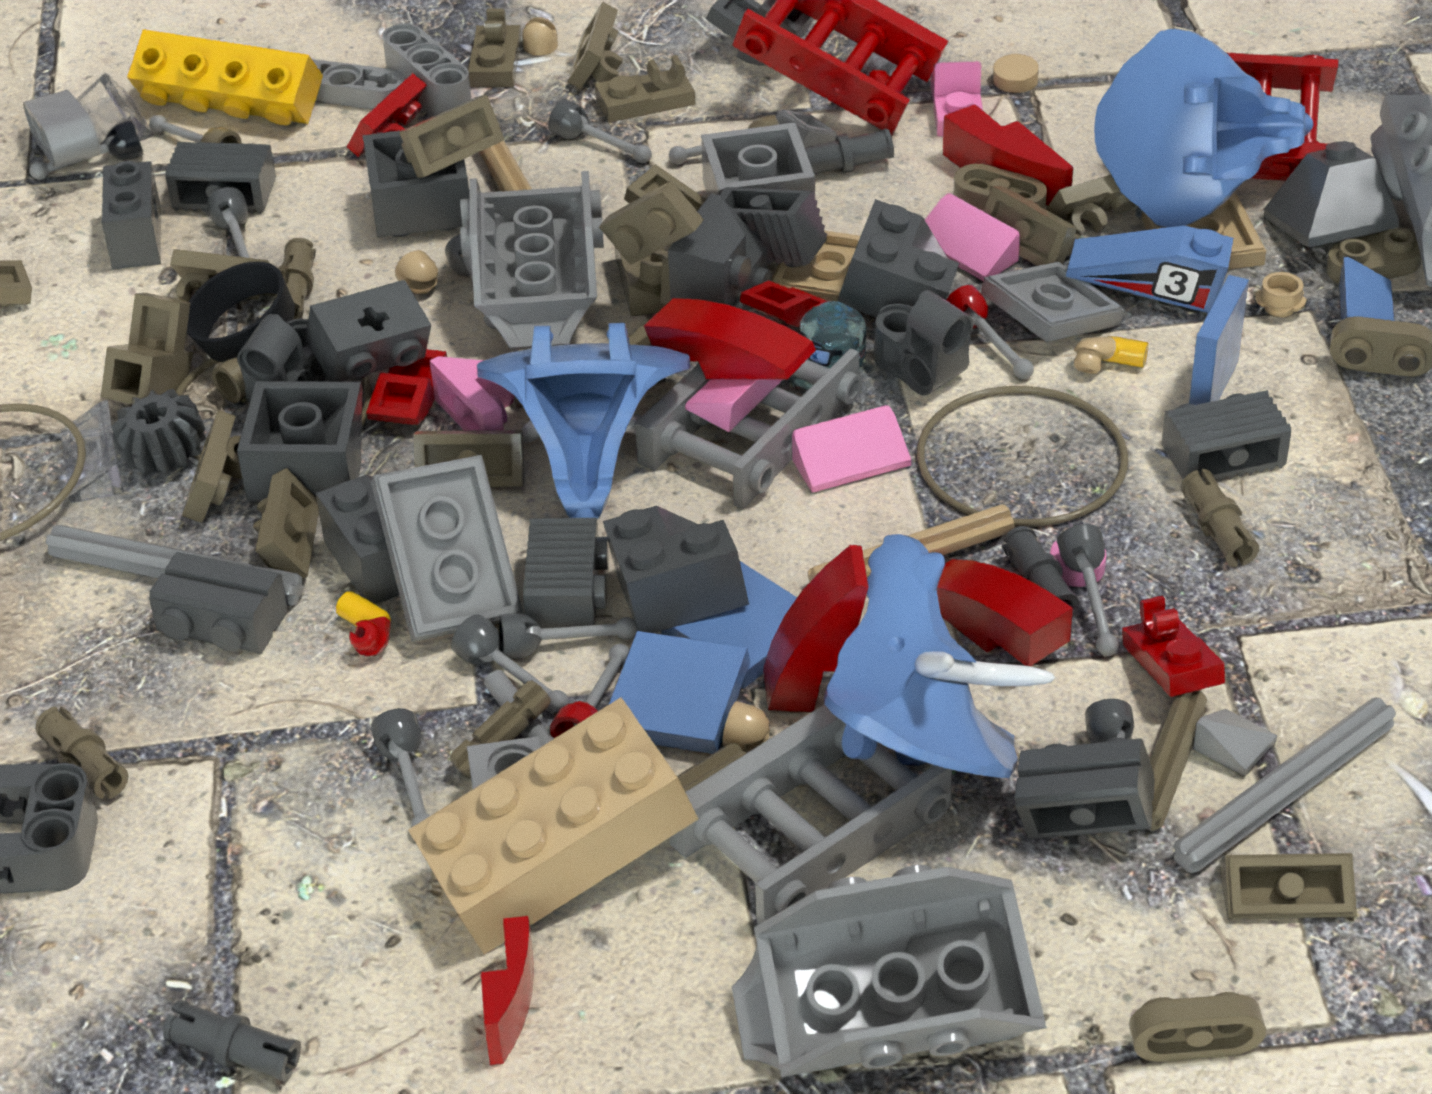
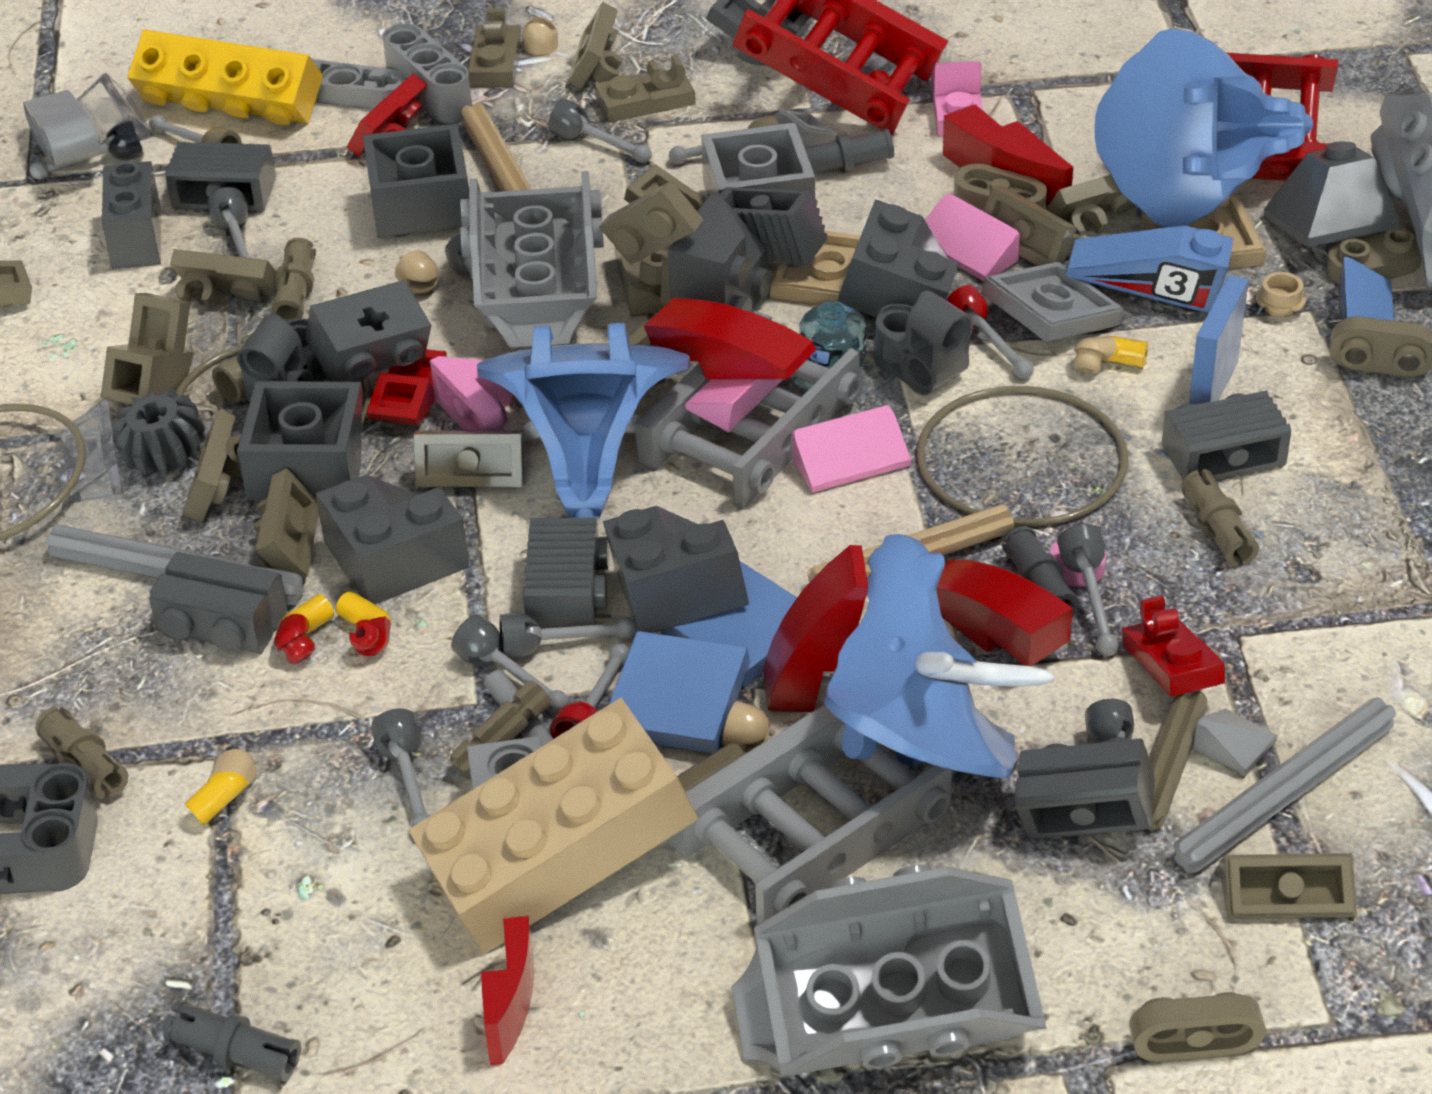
(225, 291): black tyre -> none
(229, 776): none -> yellow arm
(297, 624): none -> red arm
(445, 546): light grey tile -> none
(451, 136): dark tan plate -> none
(780, 302): red slope -> none
(1015, 73): tan tile -> none

